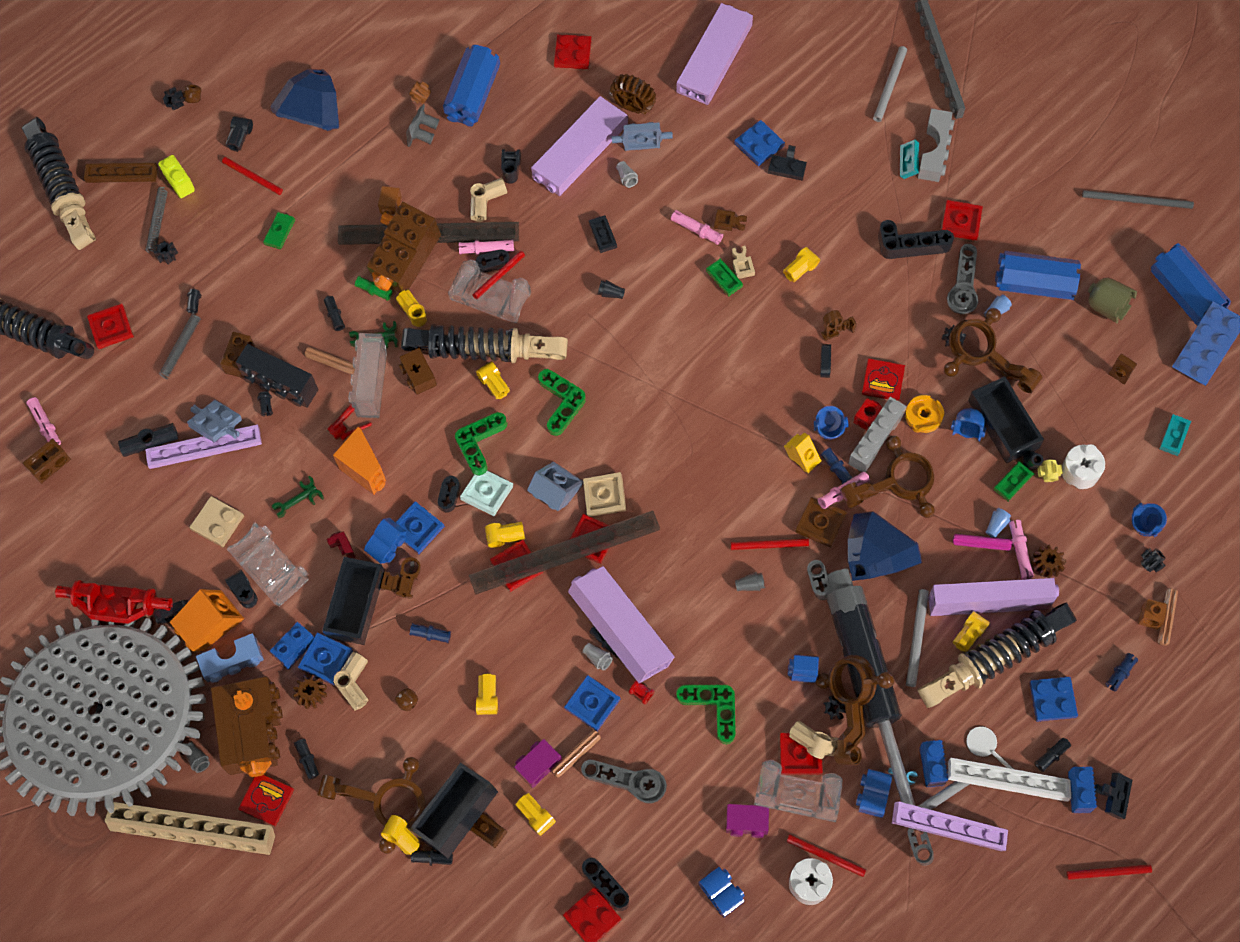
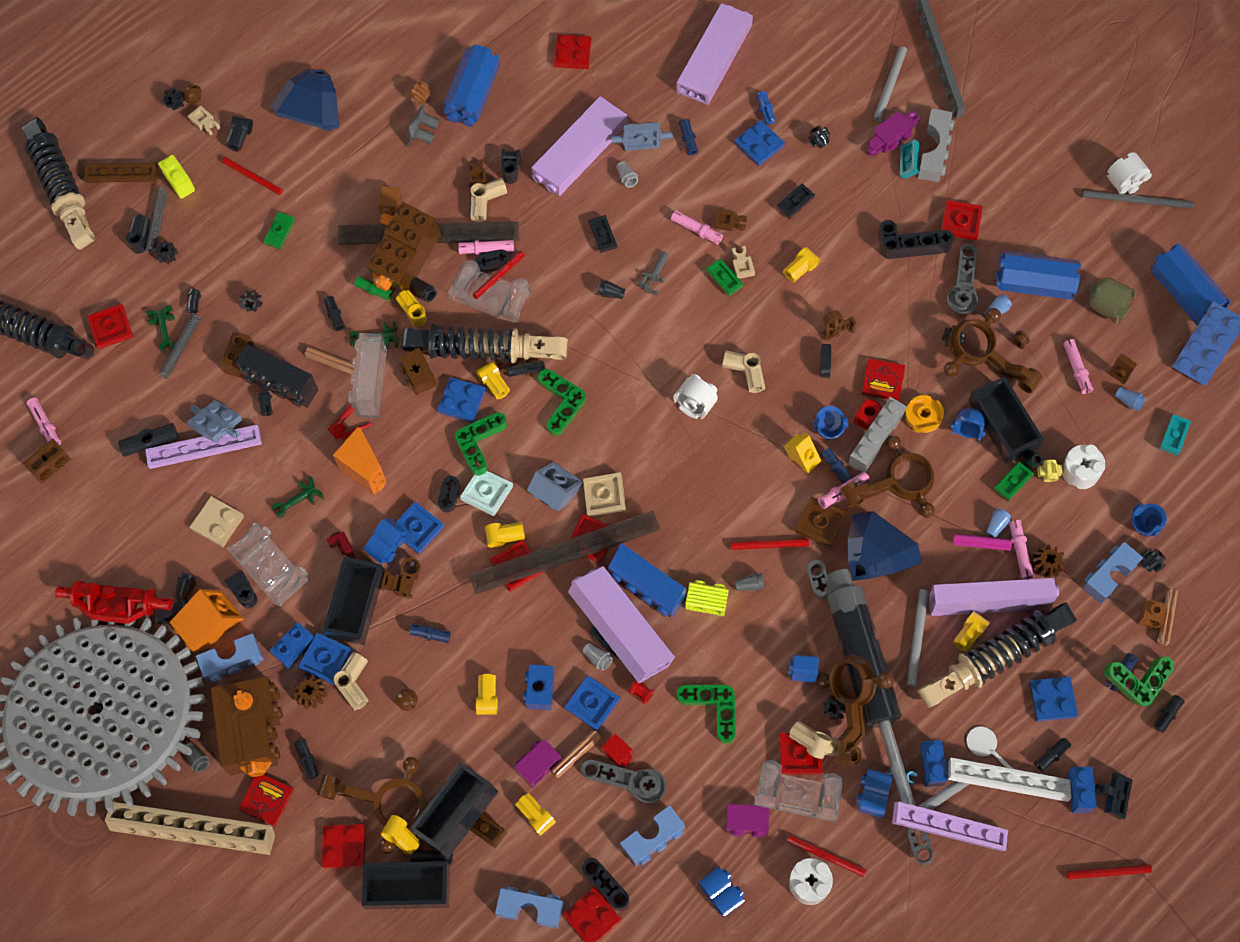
(137, 236): none -> black piece
(159, 317): none -> dark green bar
(184, 586): none -> black cone
(203, 119): none -> tan plate
(251, 300): none -> black gear
(343, 846): none -> red plate
(406, 885): none -> black piece
(423, 289): none -> black cone
(461, 400): none -> blue plate
(477, 173): none -> reddish brown plate
(512, 901): none -> medium blue arch
(525, 368): none -> black axle
(539, 675): none -> blue brick
(617, 751): none -> red brick
(632, 94): reddish brown gear -> none
(640, 849): none -> medium blue arch
(647, 581): none -> blue slope
(654, 275): none -> dark grey piece
(688, 137): none -> dark blue pin
(696, 397): none -> white brick
(707, 598): none -> neon yellow brick
(753, 373): none -> tan piece
(766, 107): none -> blue axle
(787, 166): black plate -> none
(795, 201): none -> black plate
(819, 137): none -> black gear
(892, 132): none -> magenta hinge
(1020, 339): none -> reddish brown bush
(1080, 373): none -> bright pink pin
(1123, 560): none -> medium blue arch
(1128, 174): none -> white brick
(1131, 398): none -> medium blue cone
(1143, 685): none -> green beam
(1168, 713): none -> black axle

